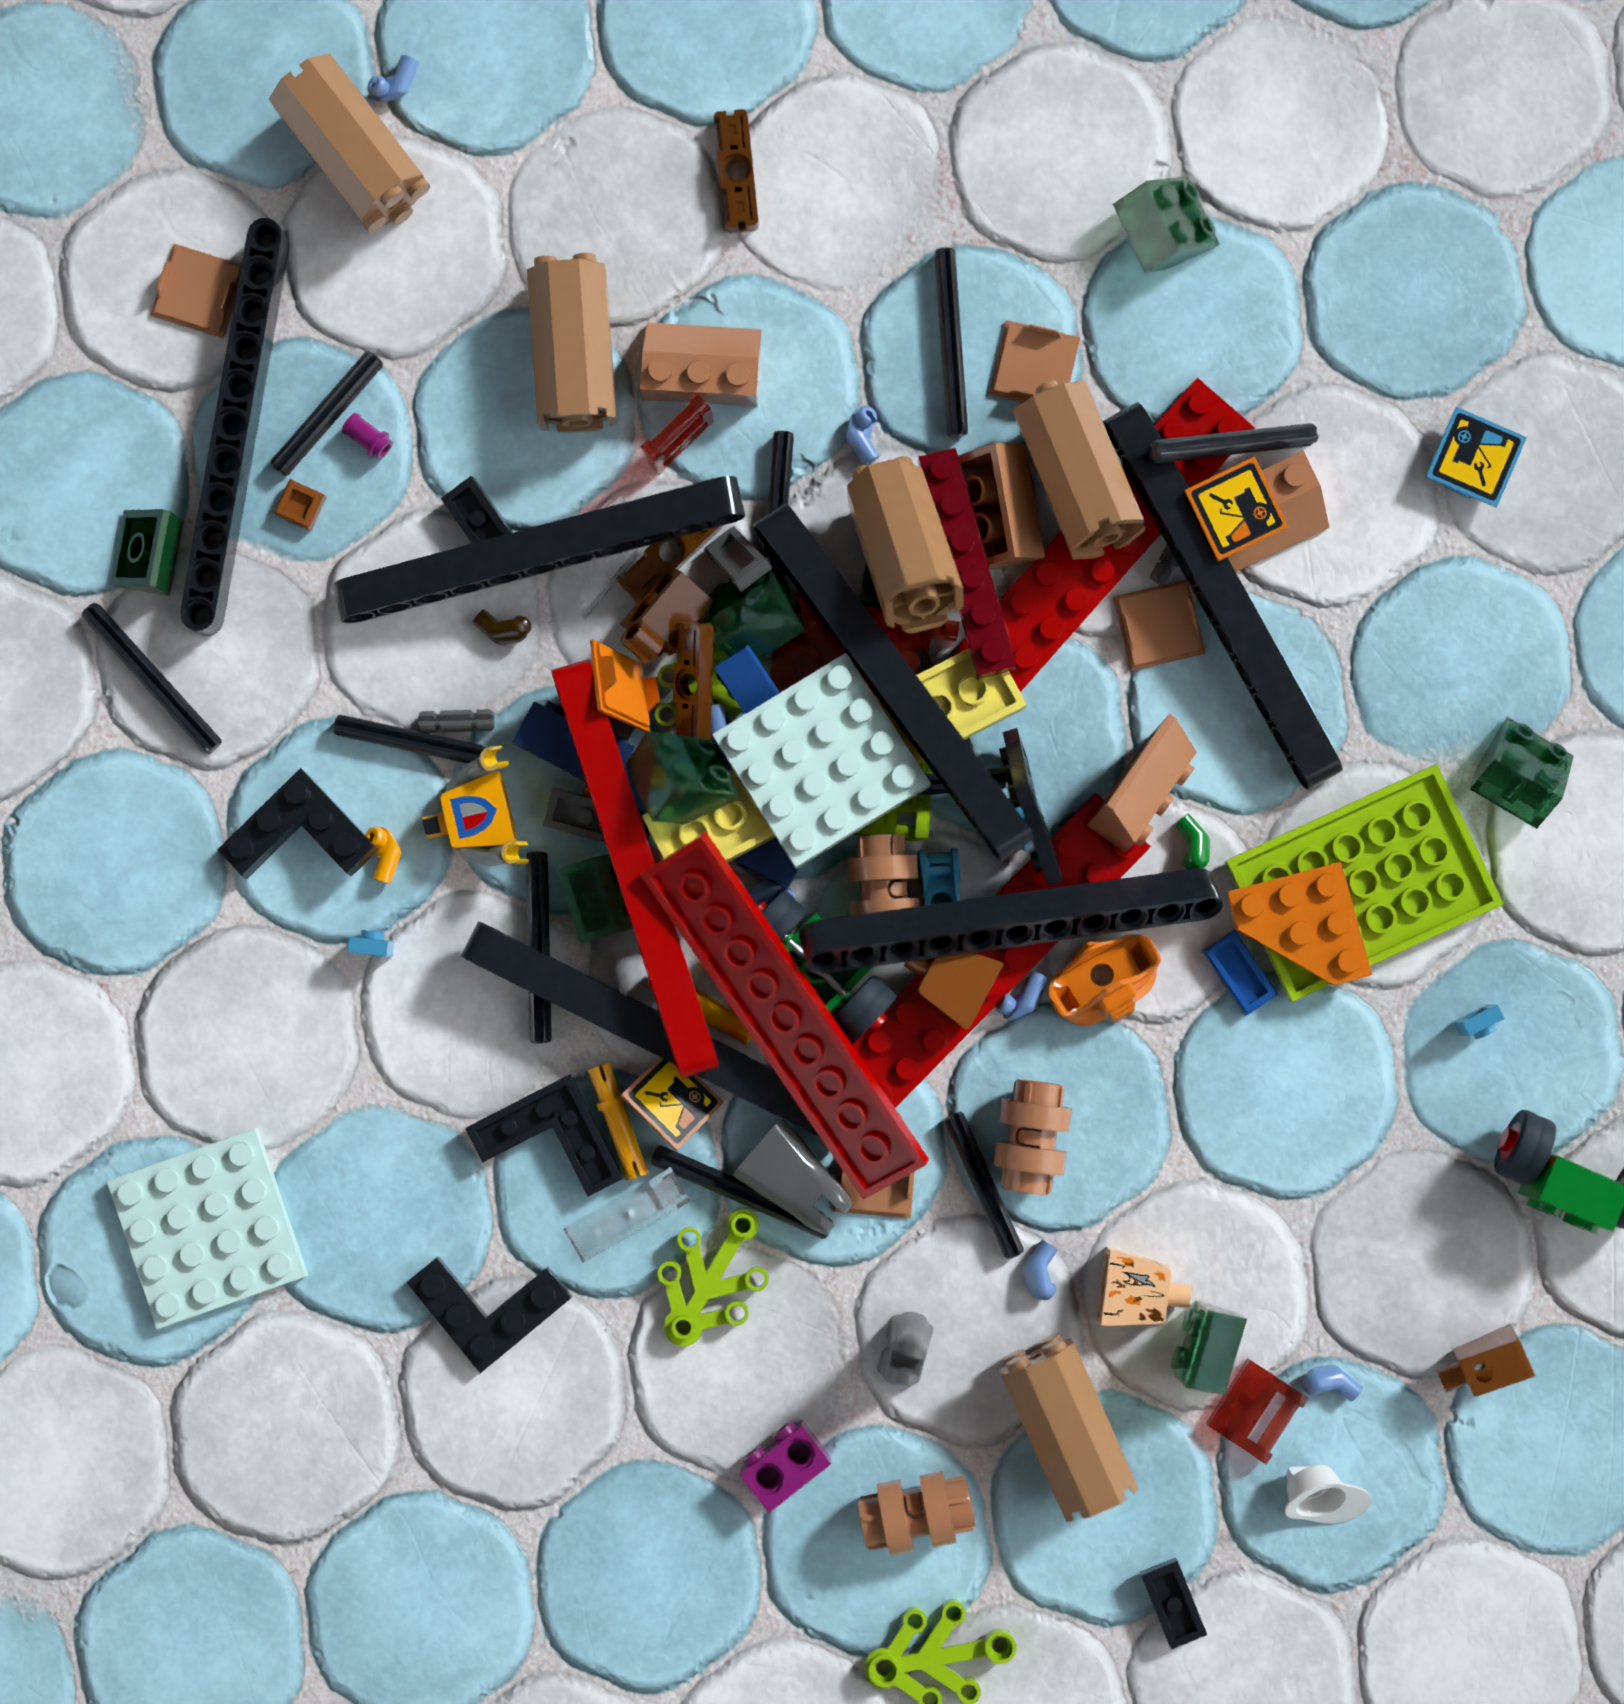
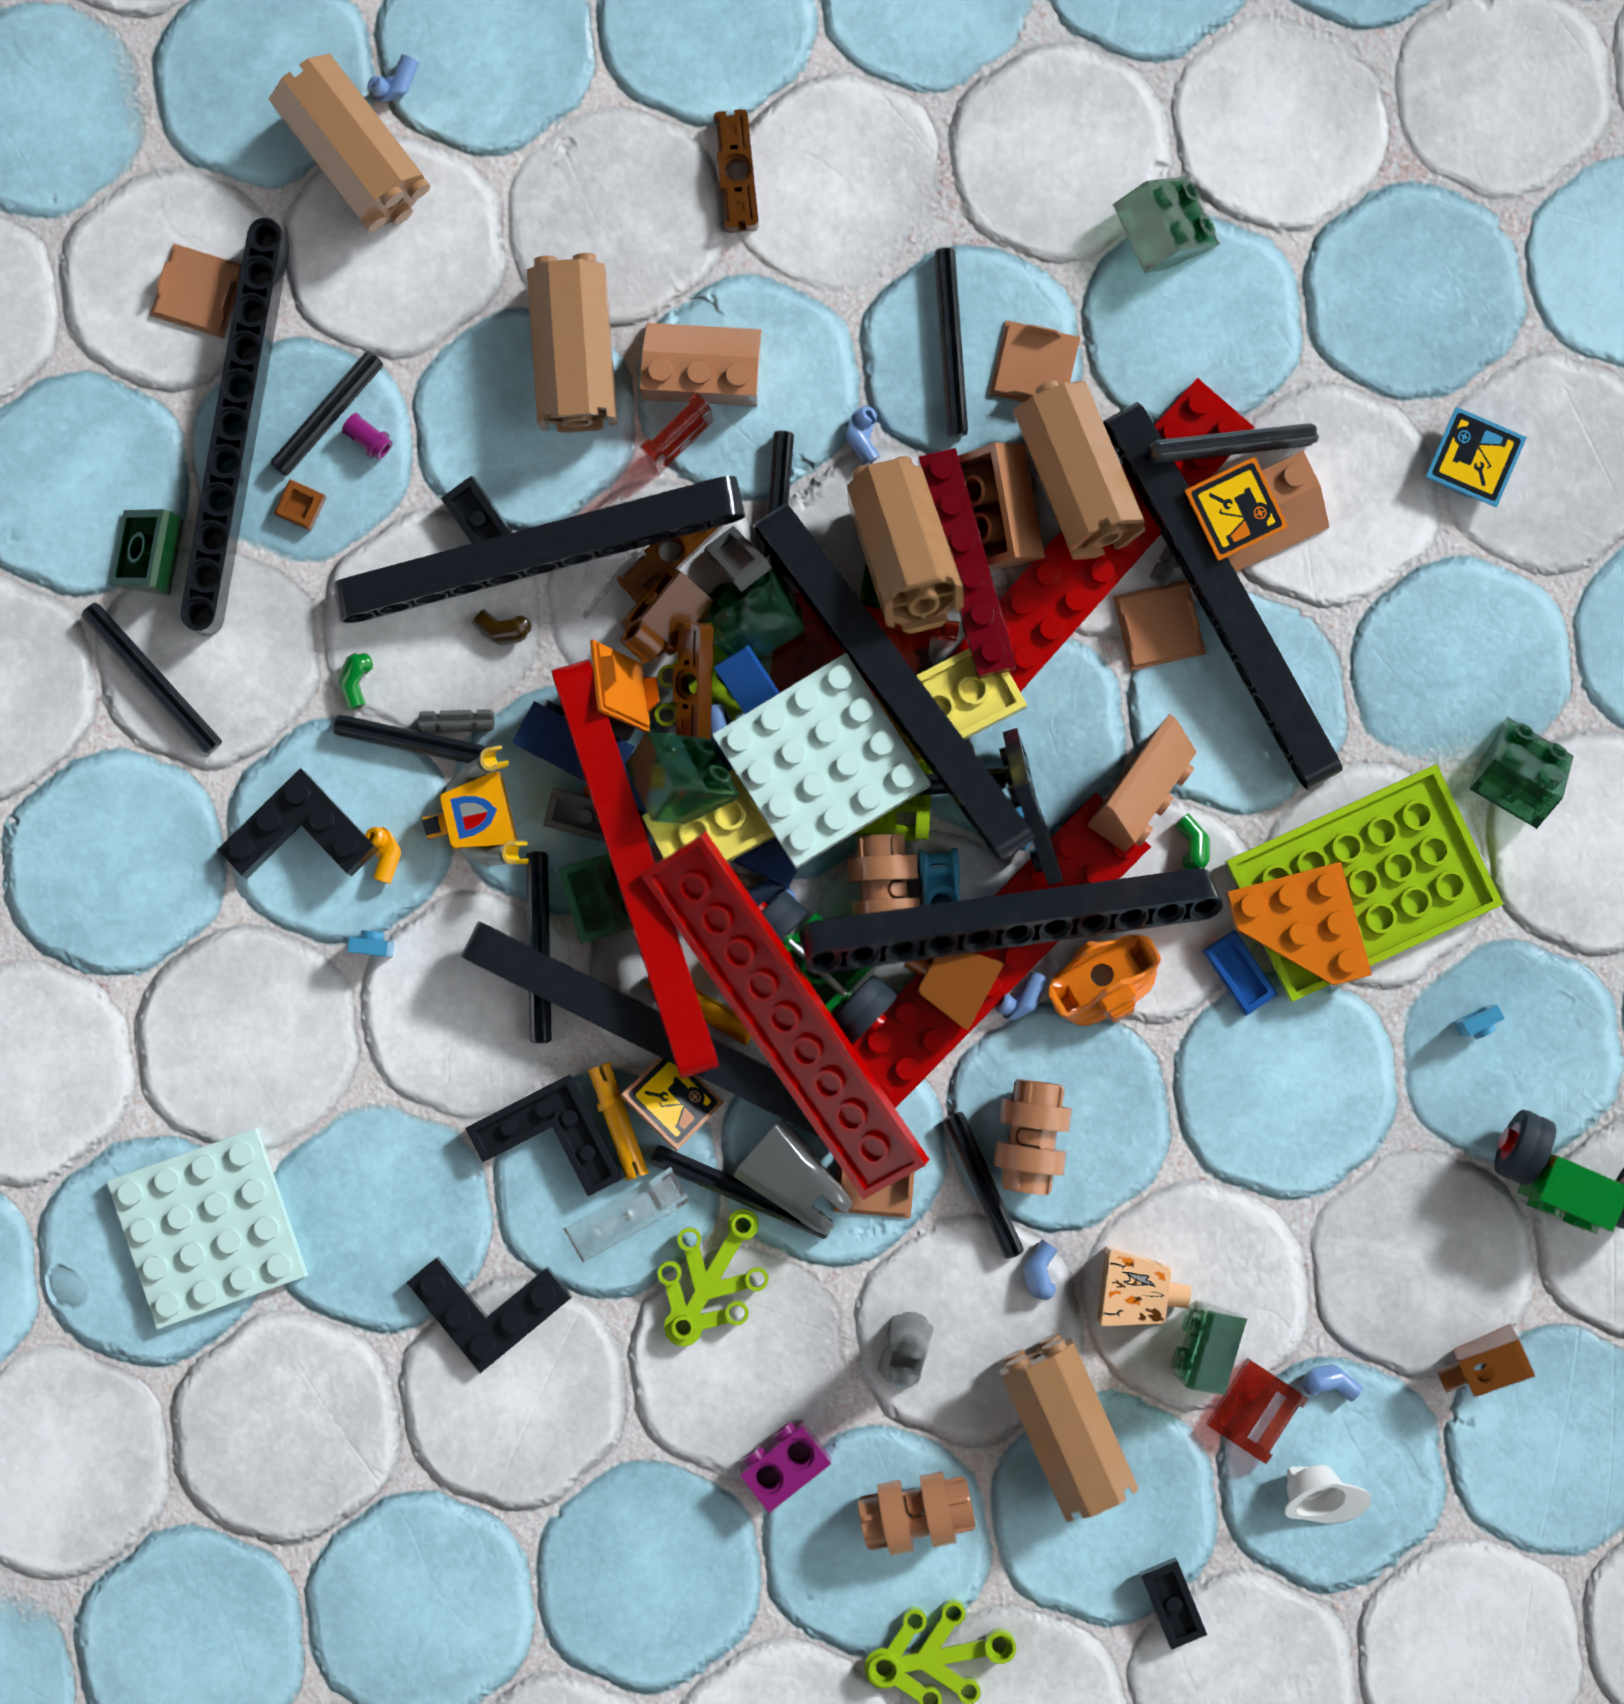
(349, 679): none -> green arm

